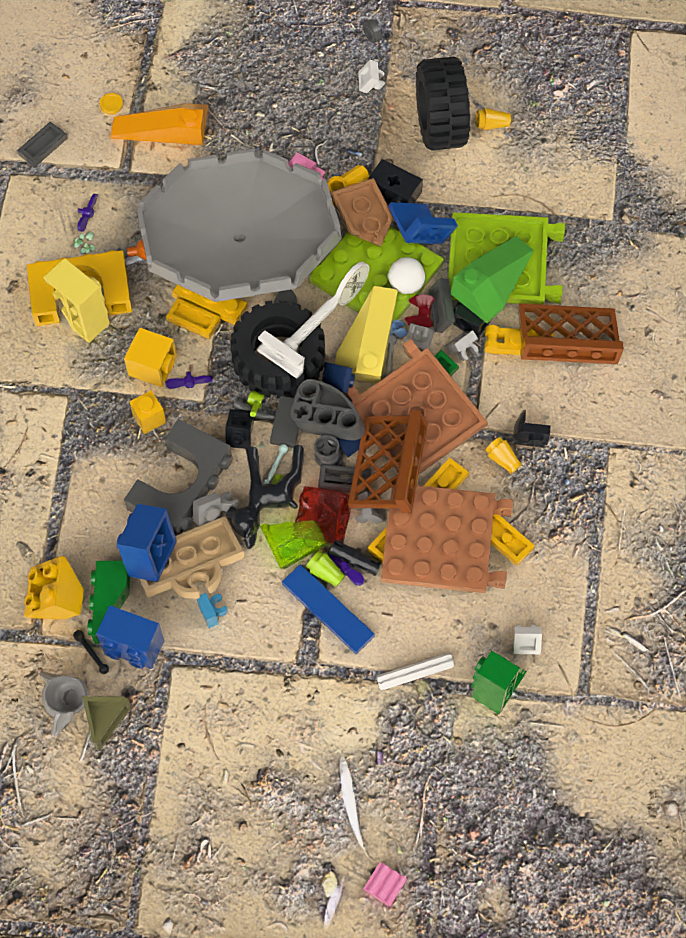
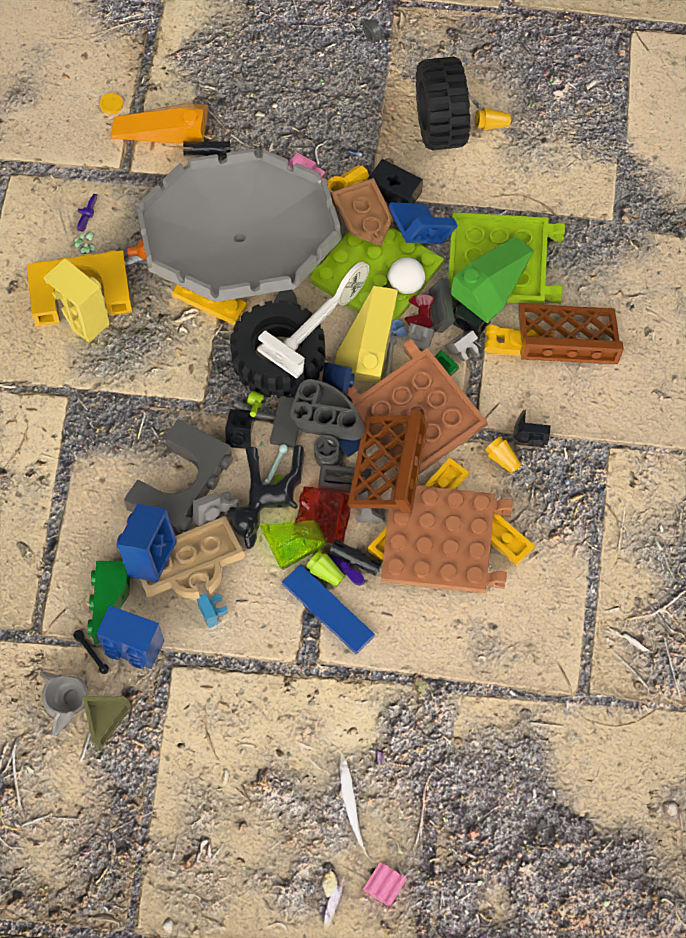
(42, 144): dark grey tile -> none
(53, 591): yellow slope -> none
(147, 412): yellow brick -> none
(150, 357): yellow head -> none
(188, 381): dark purple piece -> none
(193, 318): yellow tile -> none
(206, 148): none -> black pin
(370, 77): white tile -> none
(415, 671): white axle -> none
(495, 681): green wedge -> none
(527, 640): white tile -> none

